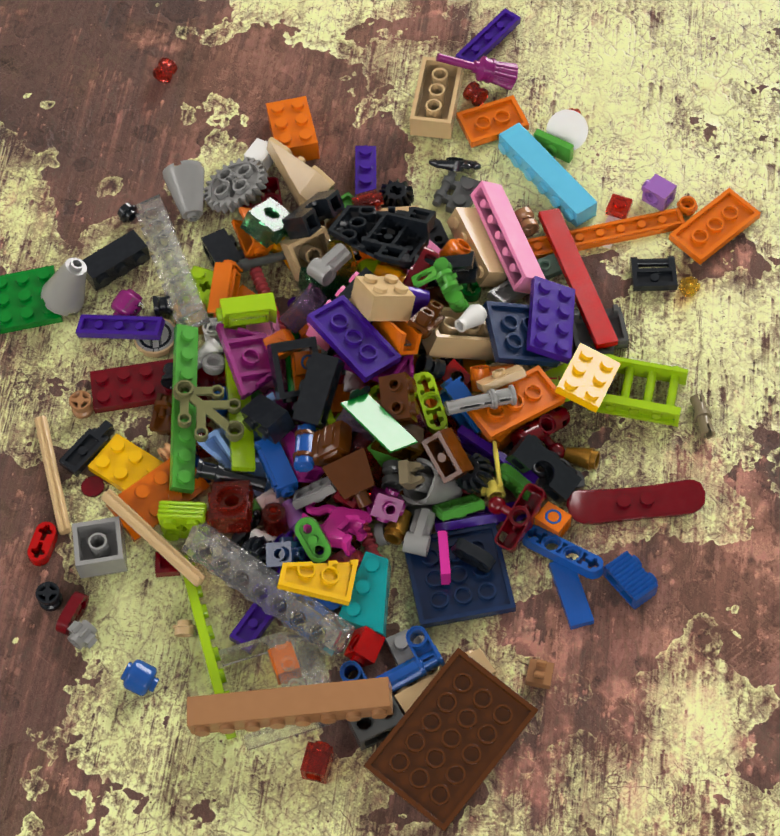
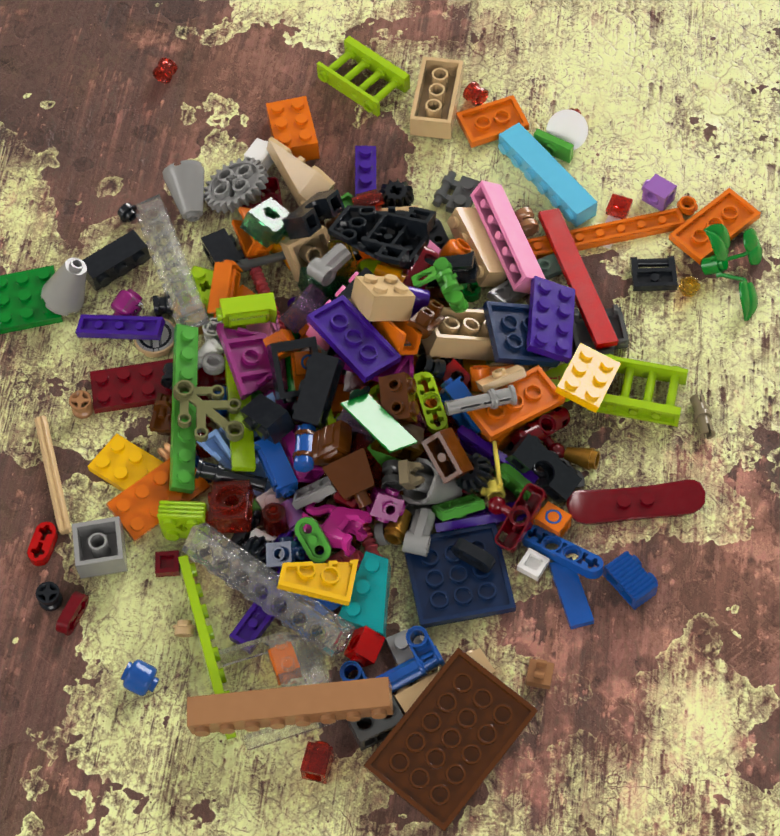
(82, 634): light grey gear -> none
(86, 448): black hinge -> none
(92, 486): dark red piece -> none
(152, 537): tan axle -> none
(366, 60): none -> lime fence
(444, 559): dark pink tile -> none
(454, 164): black piece -> none
(472, 317): white cone -> none
(486, 69): magenta piece -> none
(490, 36): dark purple plate -> none
(533, 564): none -> white plate
(718, 264): none -> green plant

